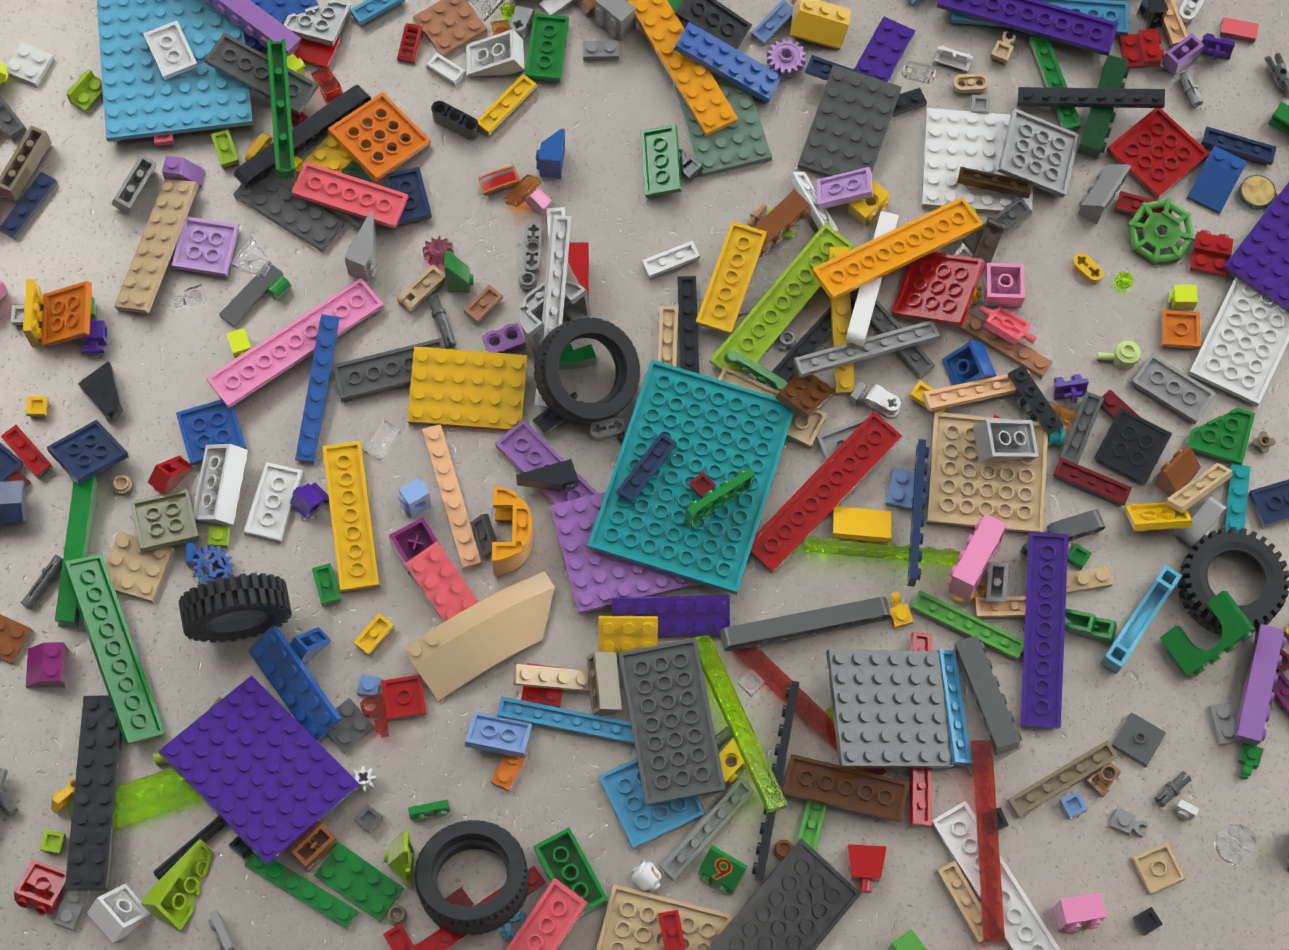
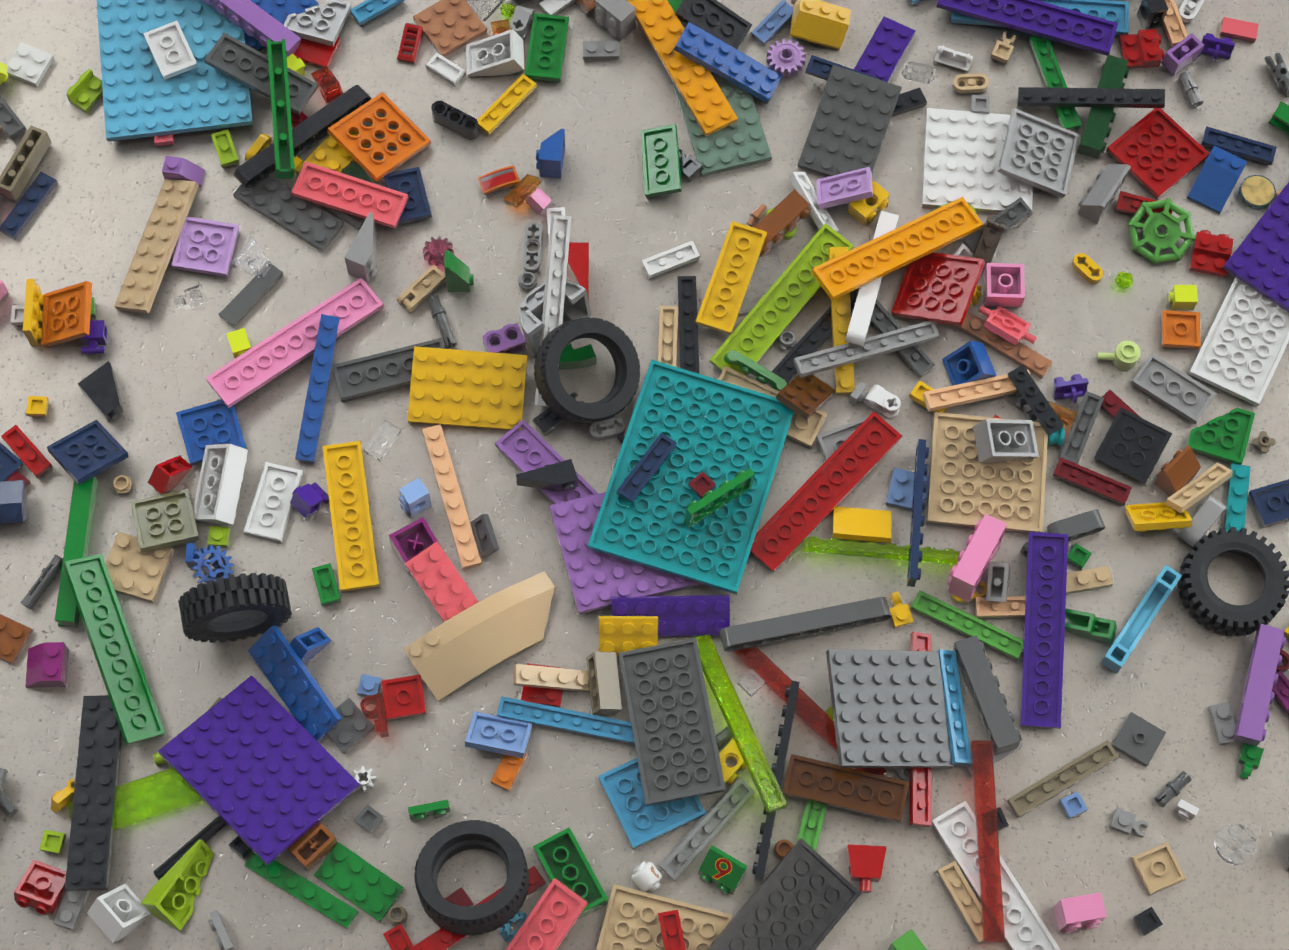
(134, 183): light grey brick -> none
(278, 287): green piece -> none
(373, 634): yellow plate -> none
(401, 858): lime wedge -> none
(483, 304): nougat plate -> none
(511, 555): light orange cylinder -> none
(994, 182): dark brown plate -> none
(1100, 782): medium nougat plate -> none
(1234, 628): green arch -> none

